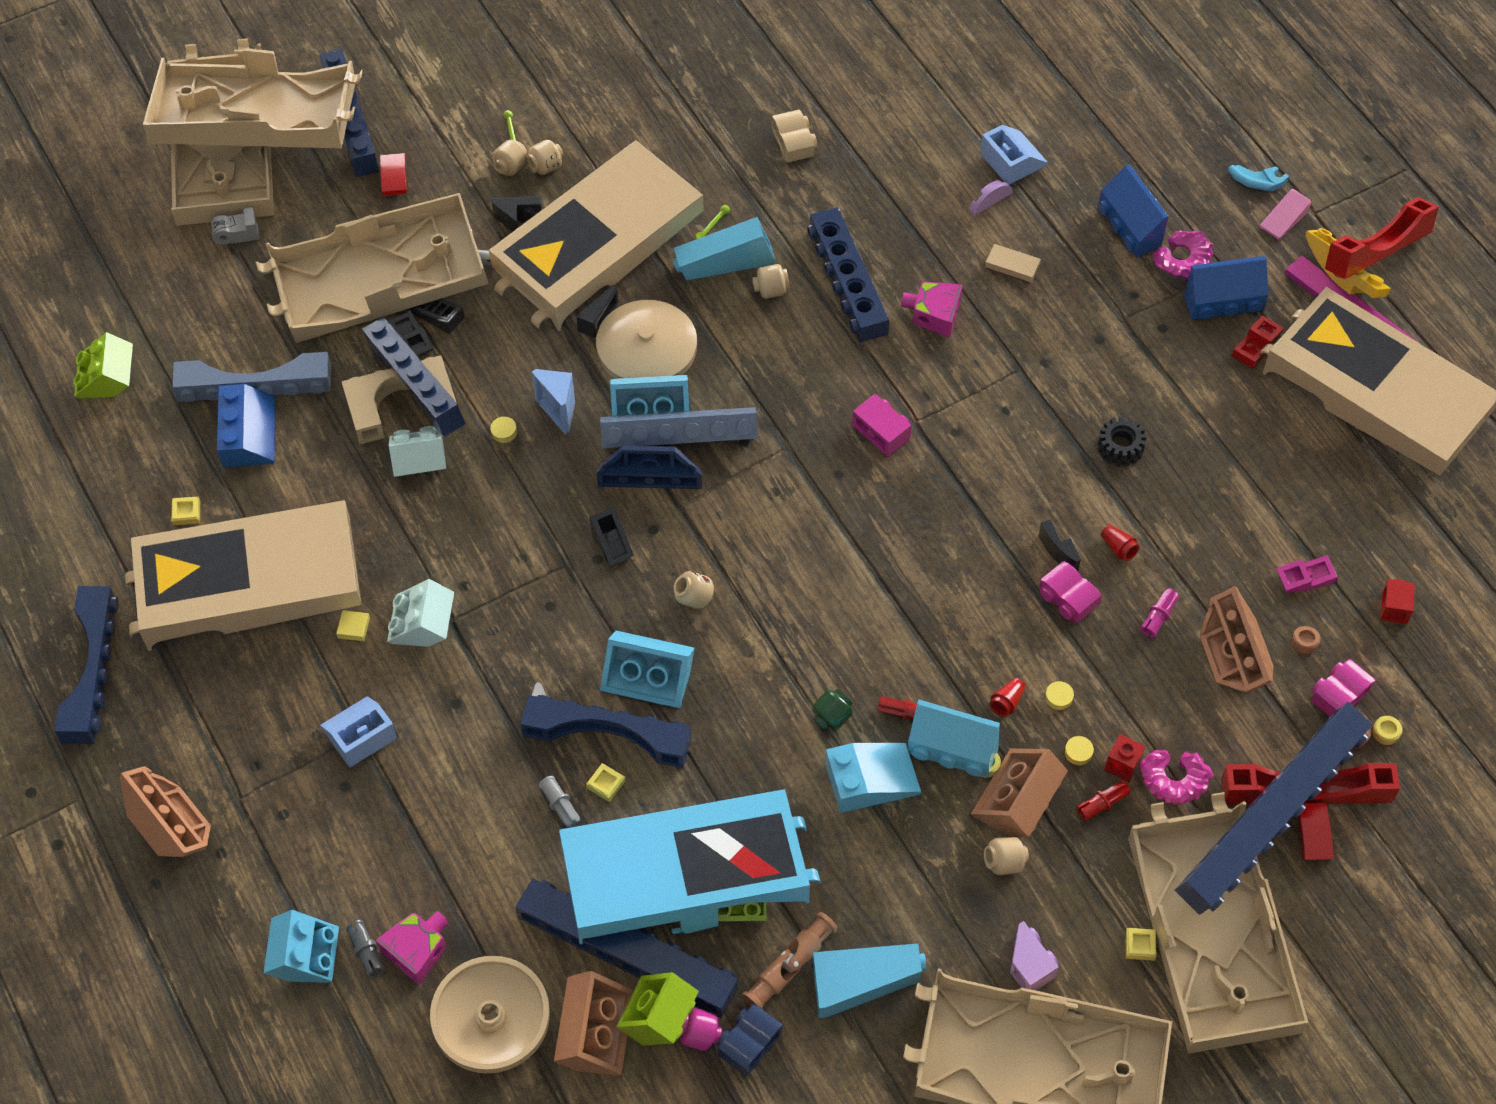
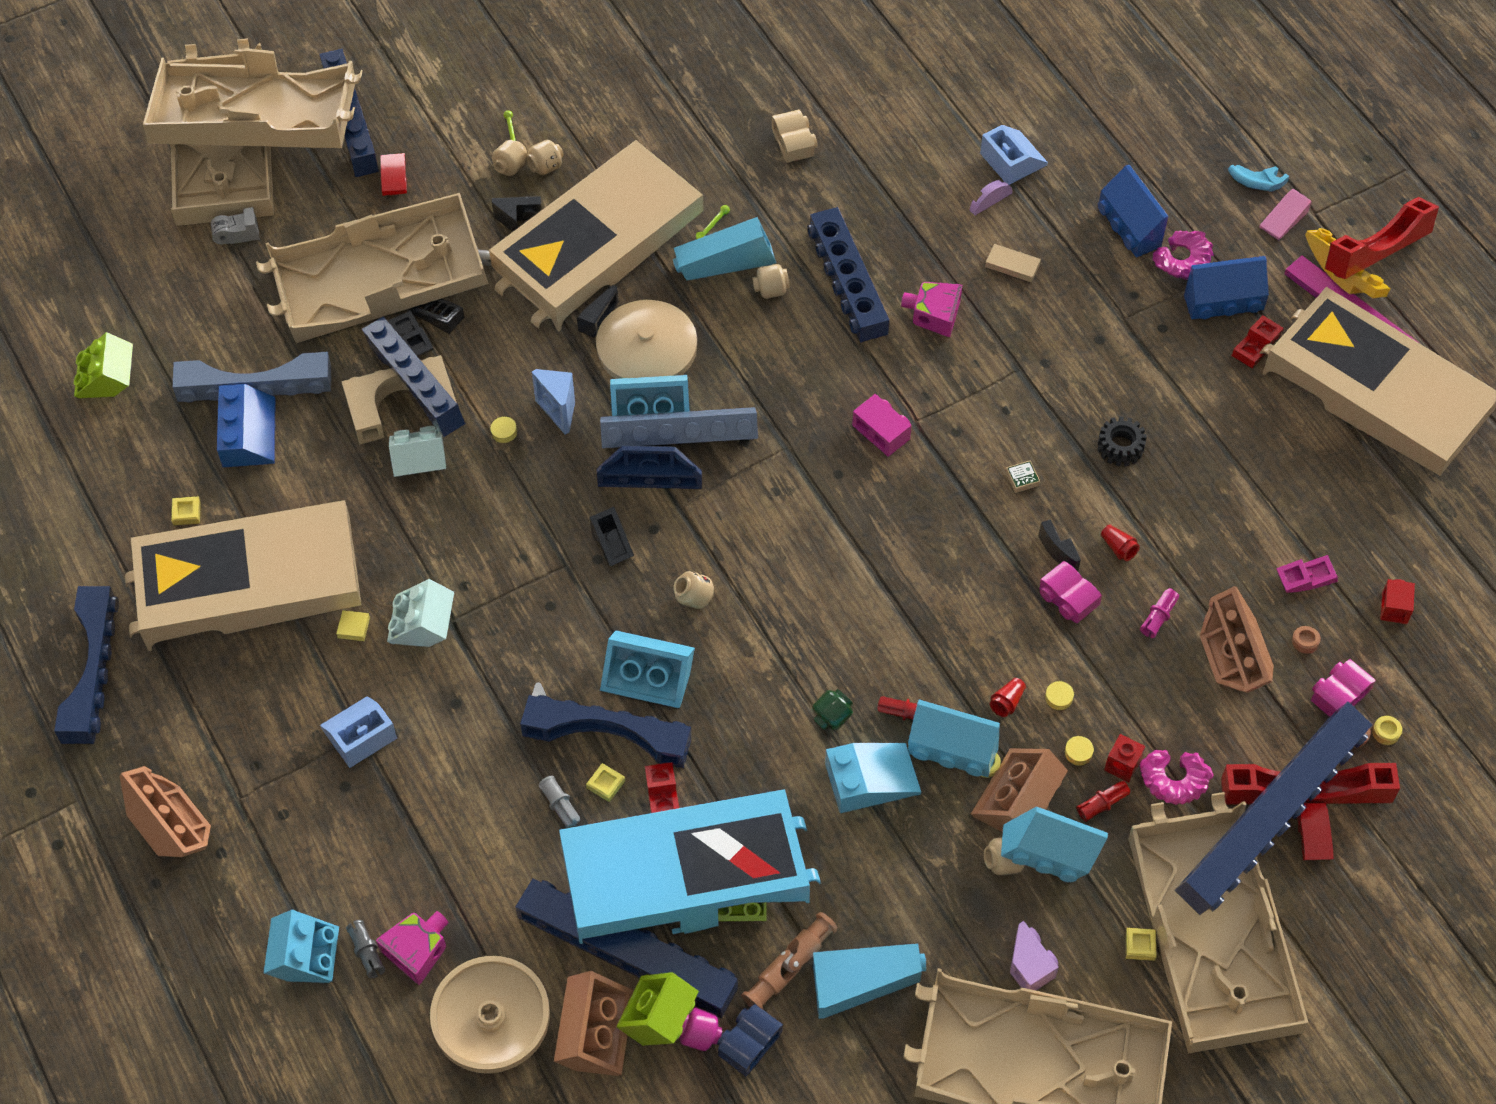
(661, 787): none -> red slope
(1022, 476): none -> tile
(1052, 844): none -> medium azure slope

